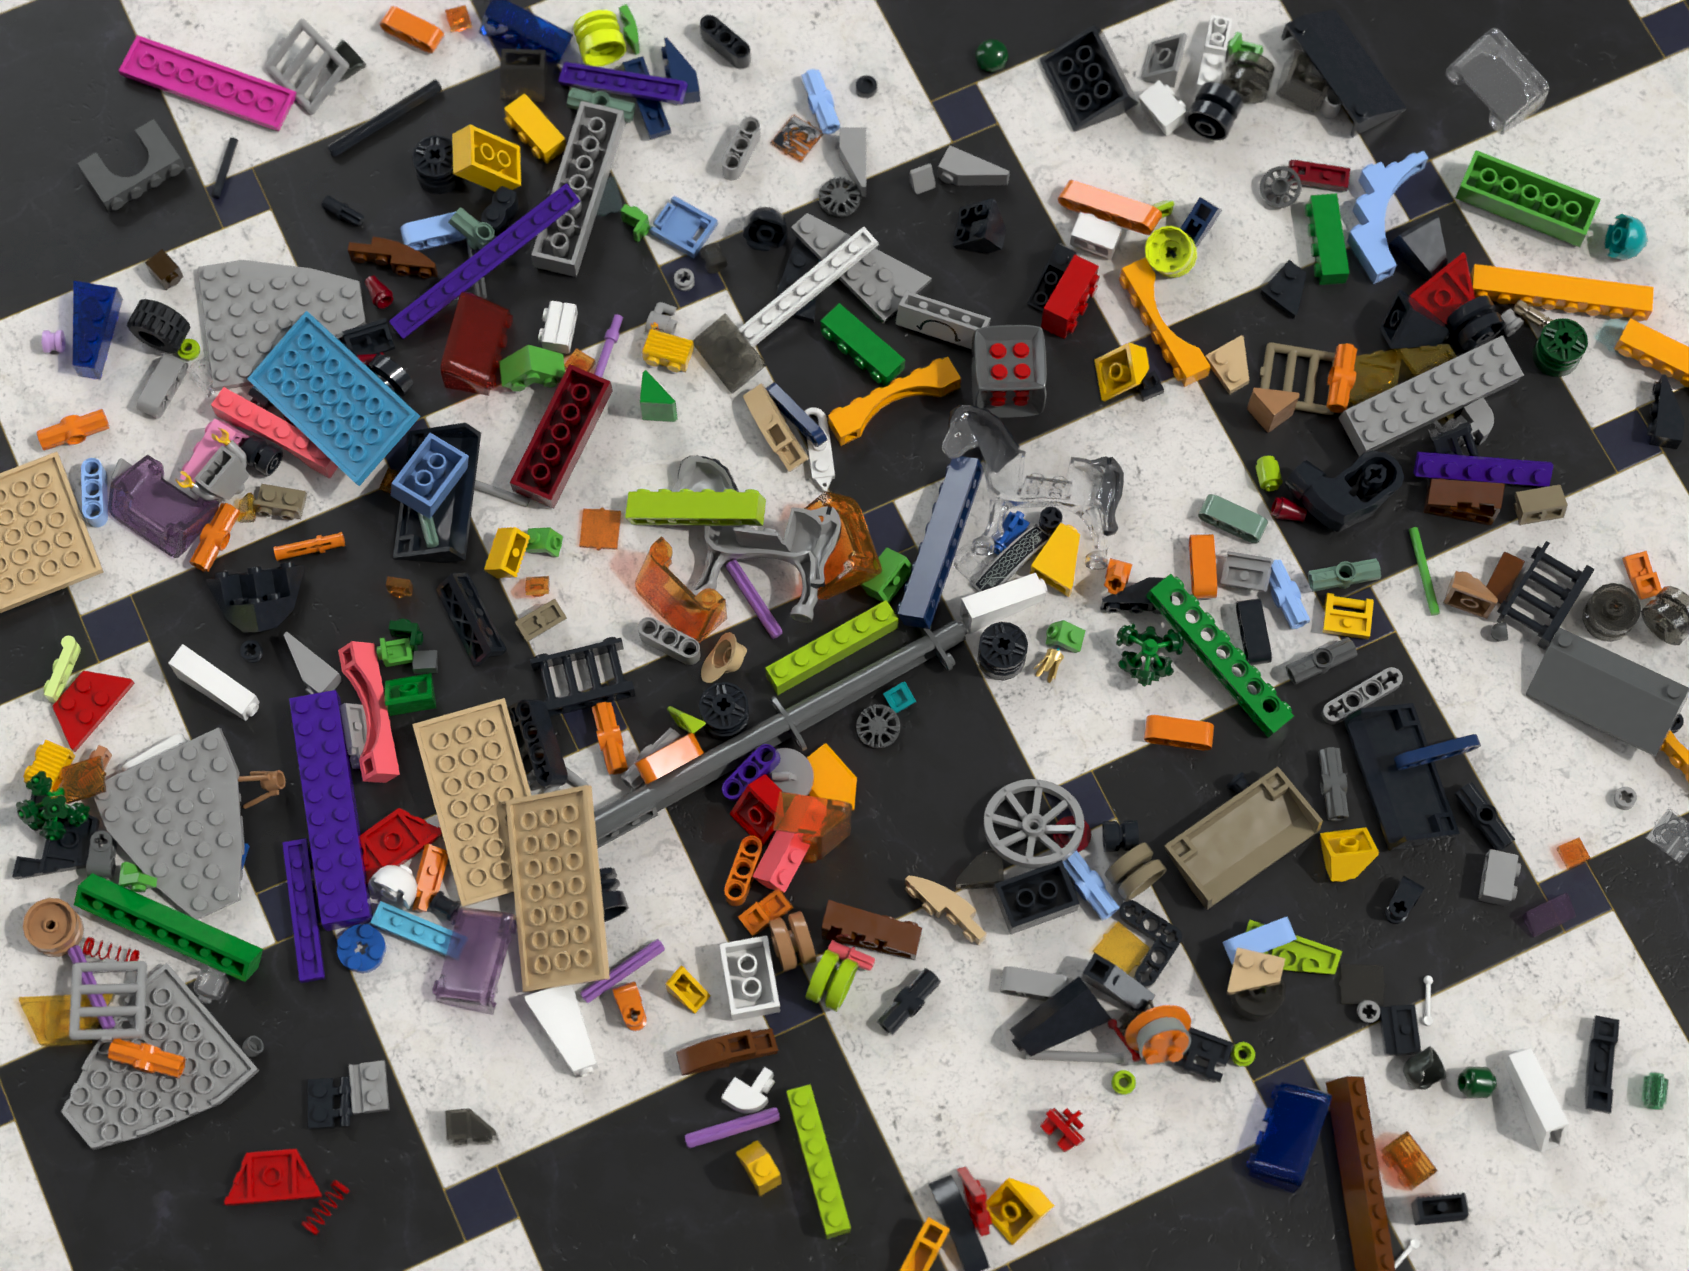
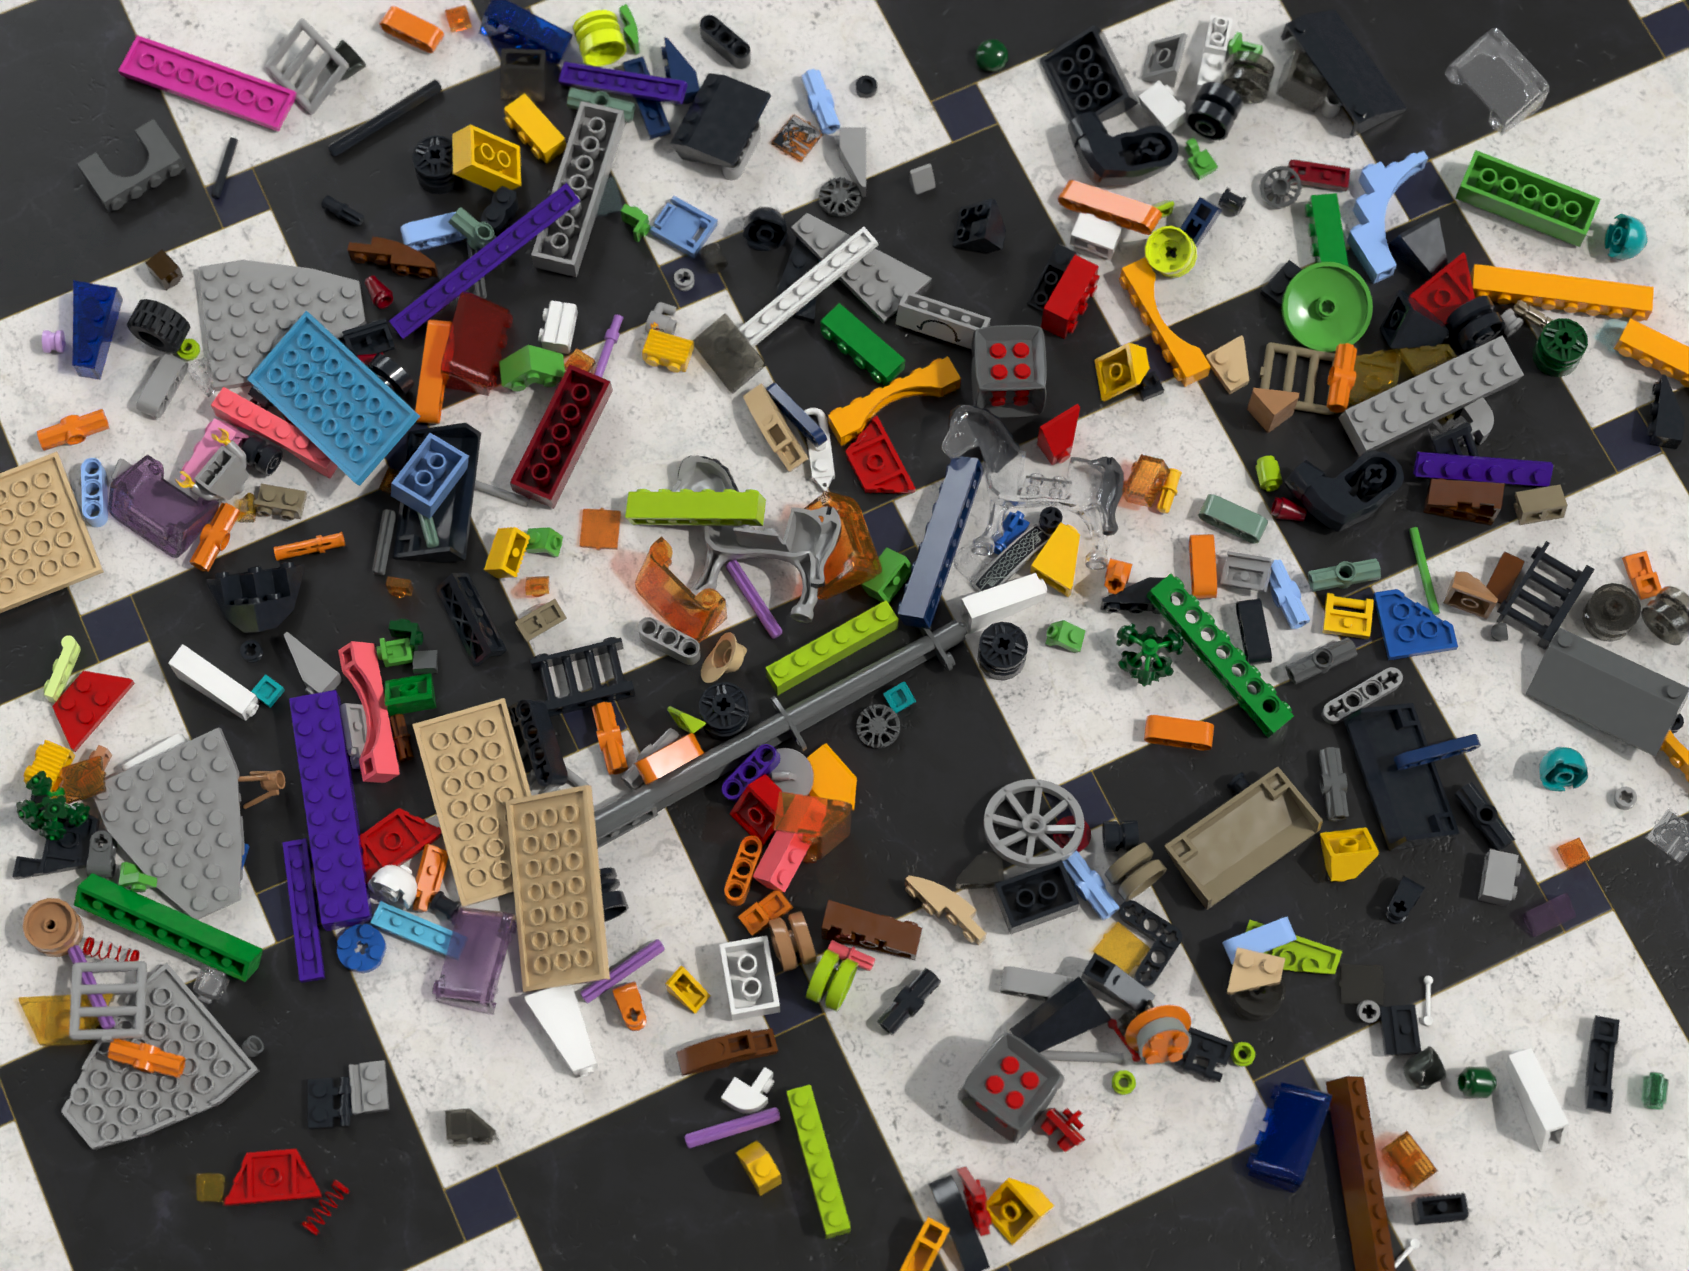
(210, 1187): none -> clear yellow slope
(268, 691): none -> teal plate
(383, 542): none -> dark grey axle
(401, 737): none -> reddish brown axle
(431, 384): none -> orange beam
(655, 401): green slope -> none
(719, 121): none -> black slope
(877, 462): none -> red wing
(968, 170): light grey slope -> none
(1010, 1087): none -> dark grey piece
(1051, 660): pearl gold piece -> none
(1058, 435): none -> red slope
(1121, 158): none -> black piece
(1145, 480): none -> clear orange brick
(1168, 491): none -> yellow axle
(1199, 162): none -> bright green plate
(1239, 201): none -> black bush
(1327, 306): none -> bright green dish
(1410, 627): none -> blue plate
(1562, 769): none -> teal cylinder

